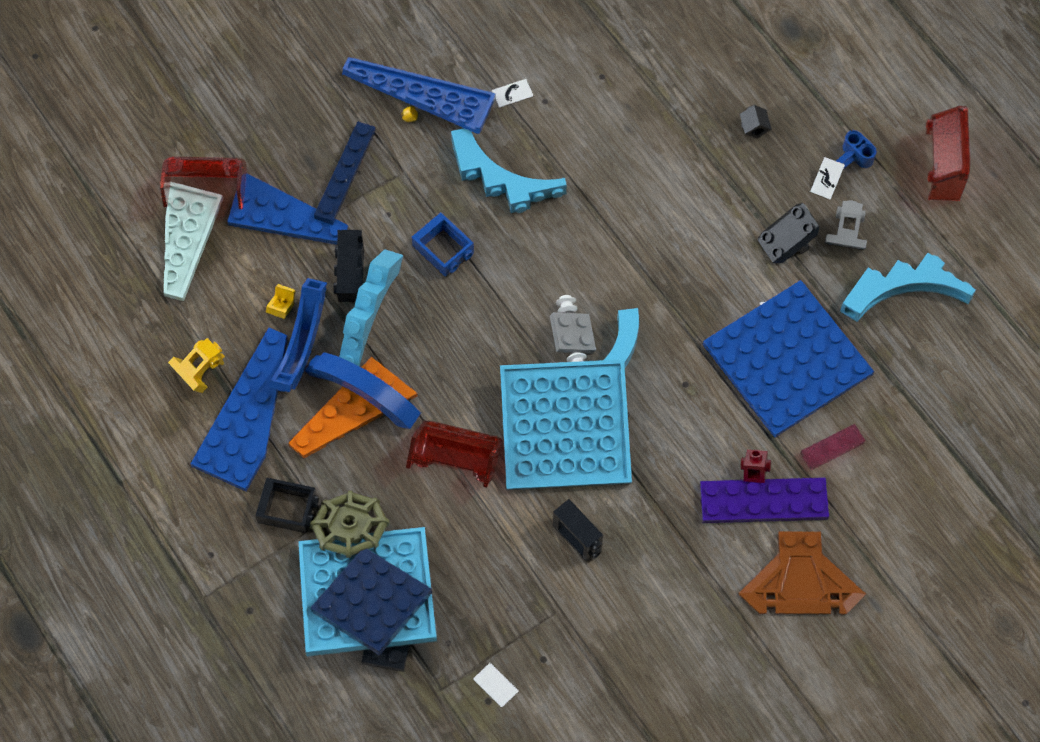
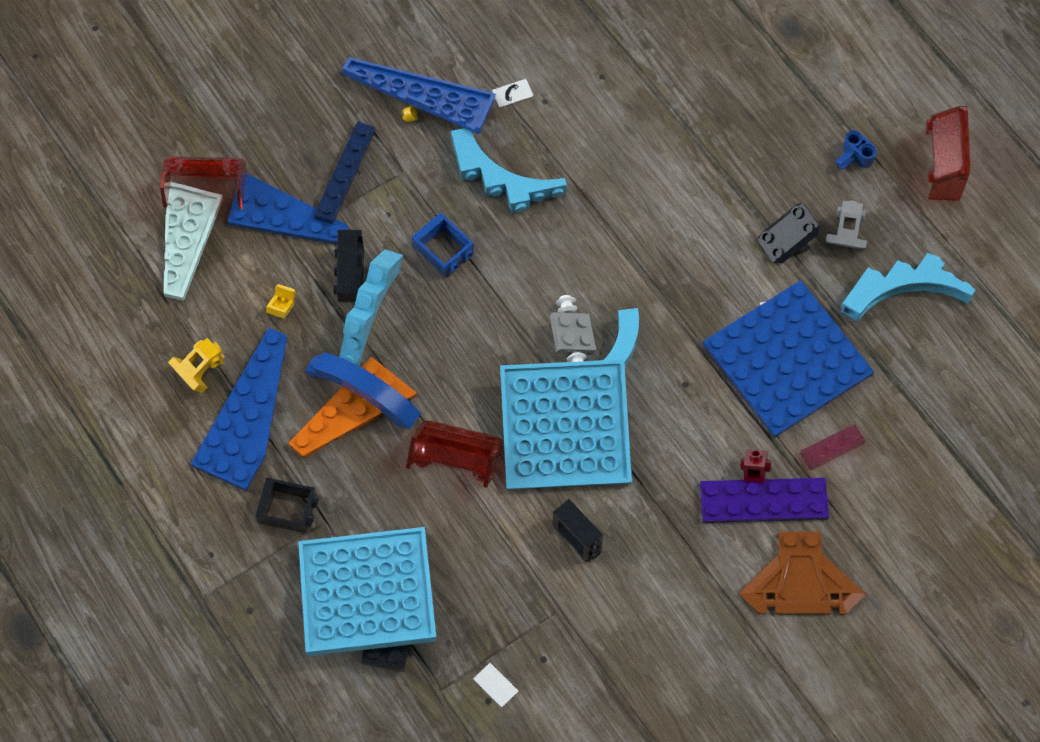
(302, 337): blue arch -> none
(349, 533): olive plate -> none
(371, 600): dark blue plate -> none
(755, 121): black brick -> none
(827, 178): white sticker -> none

